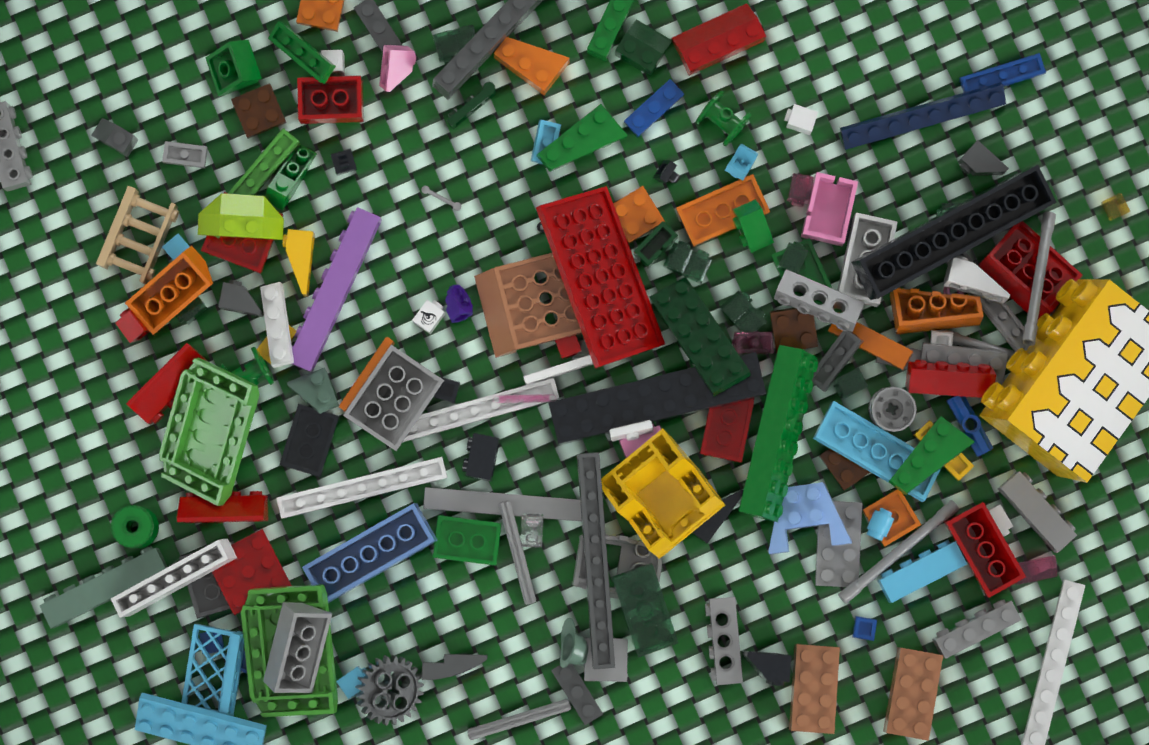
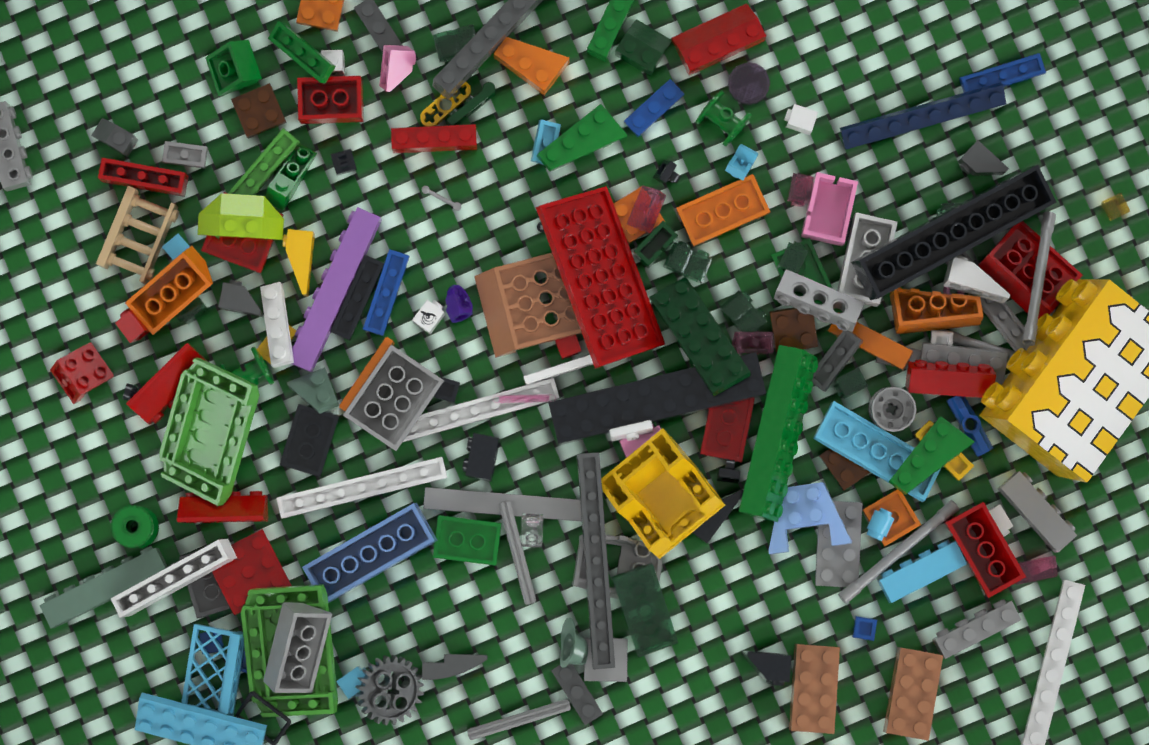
(81, 372): none -> red bracket
(130, 391): none -> black hinge
(143, 177): none -> red brick
(288, 720): none -> black piece
(357, 297): none -> black plate
(386, 292): none -> blue plate
(434, 138): none -> red brick
(437, 119): none -> yellow beam
(646, 209): none -> clear pink slope
(728, 474): none -> black tile
(733, 673): light grey brick -> none
(748, 83): none -> clear purple tile
(752, 225): green brick -> none

